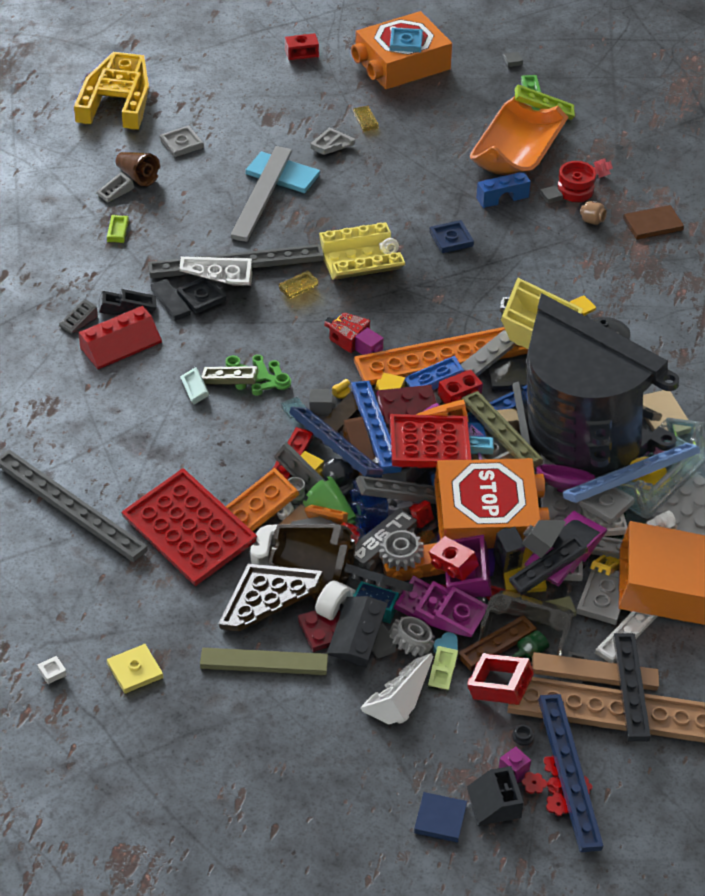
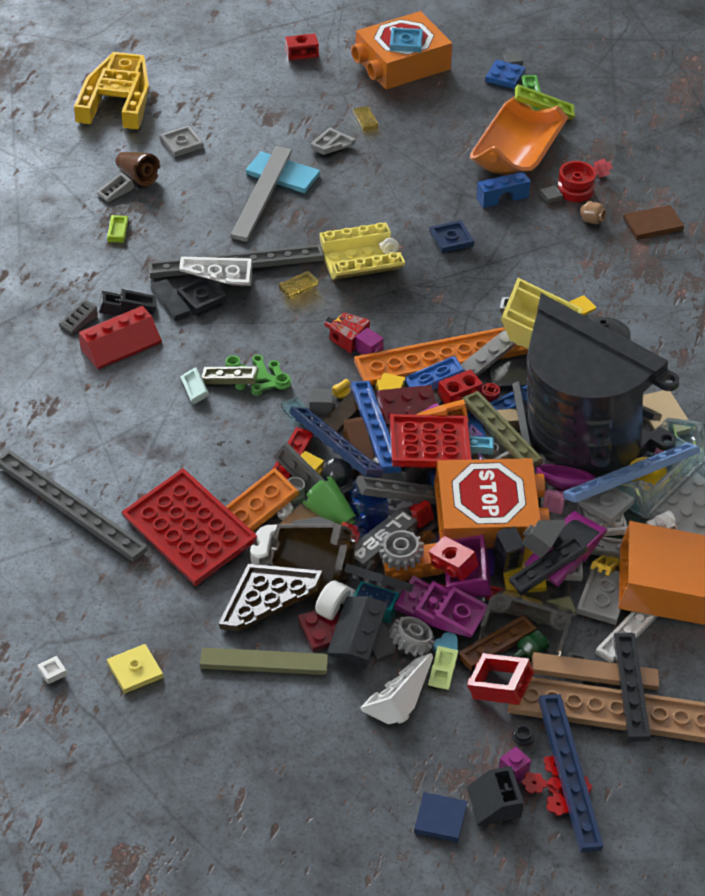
(330, 514): orange slope -> none
(490, 391): none -> red wheel
(505, 74): none -> blue plate
(554, 501): none -> bright pink tile

